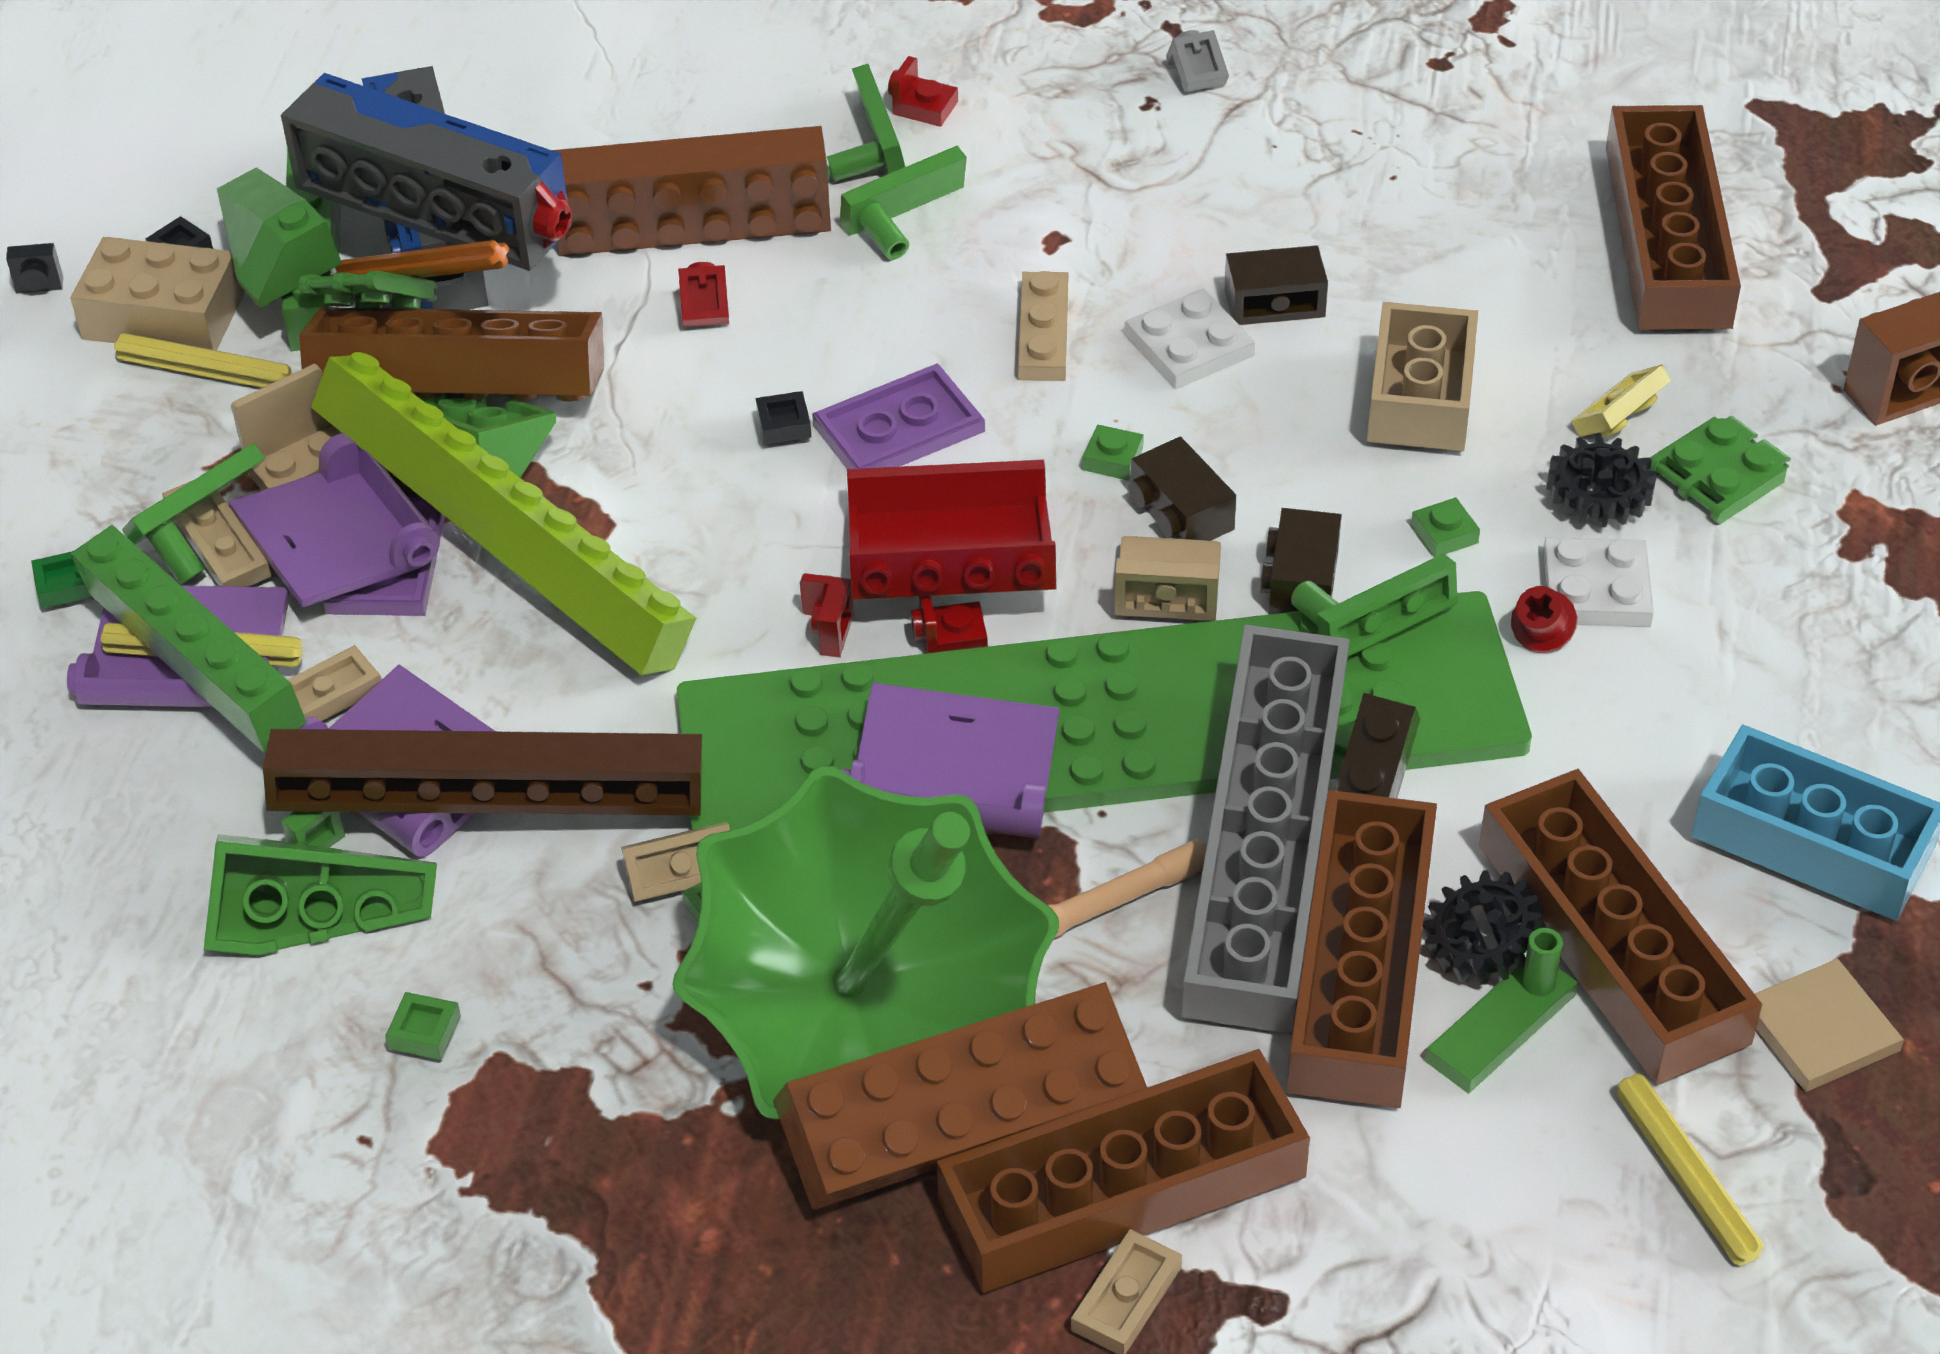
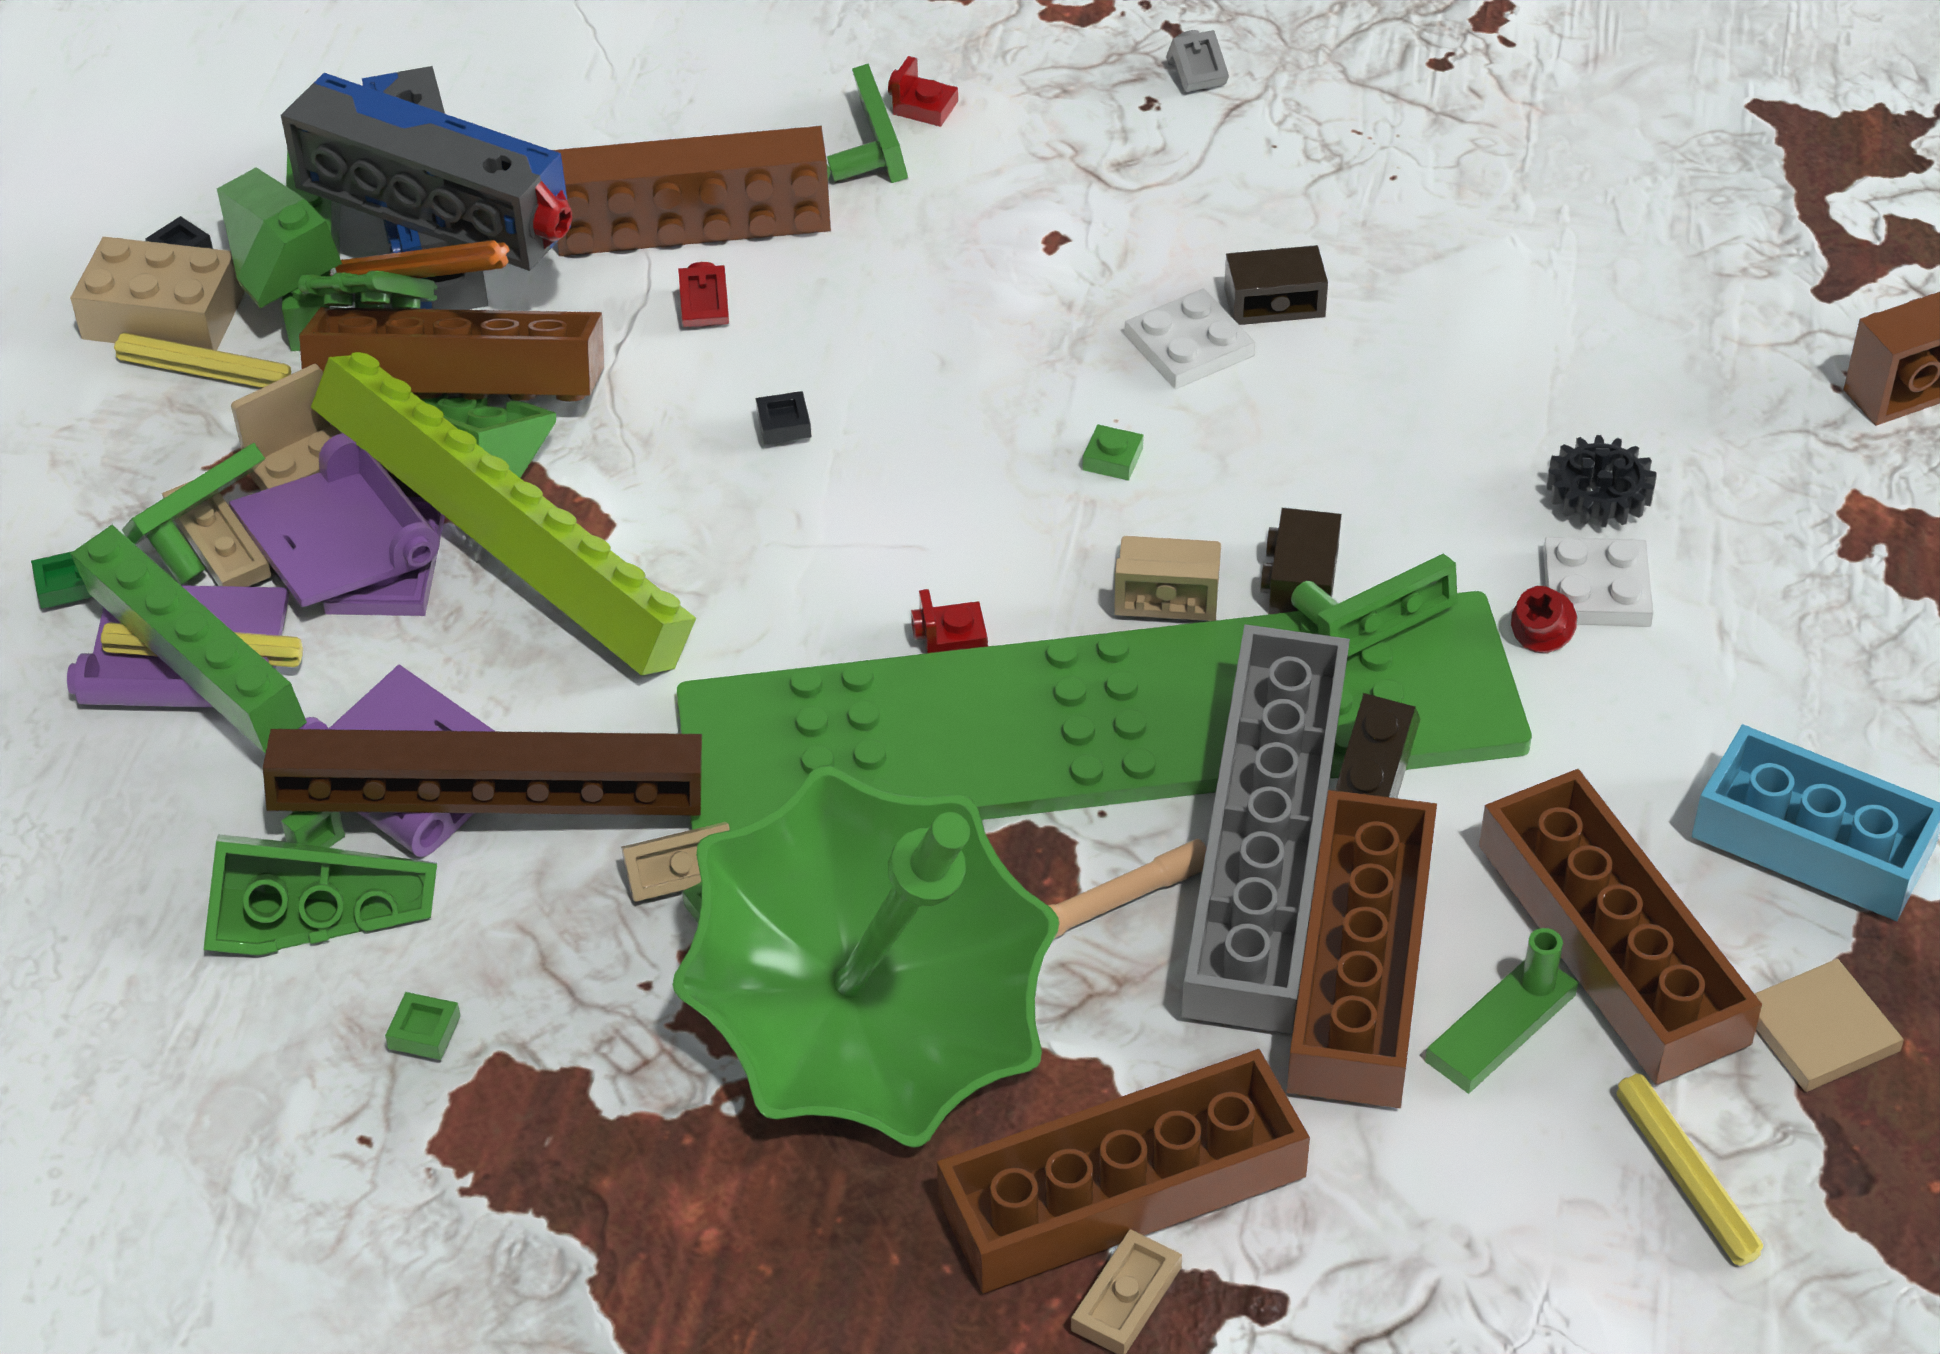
(34, 268): black plate -> none
(334, 683): tan plate -> none
(831, 608): red bracket -> none
(878, 201): bright green piece -> none
(899, 421): medium lavender tile -> none
(949, 530): red panel -> none
(953, 1093): dark orange brick -> none
(961, 746): medium lavender door -> none
(1043, 326): tan plate -> none
(1182, 492): dark brown brick -> none
(1423, 376): tan brick -> none
(1445, 527): bright green plate -> none
(1456, 919): black gear -> none
(1628, 396): light yellow plate -> none
(1672, 218): dark orange brick -> none
(1724, 464): bright green plate -> none

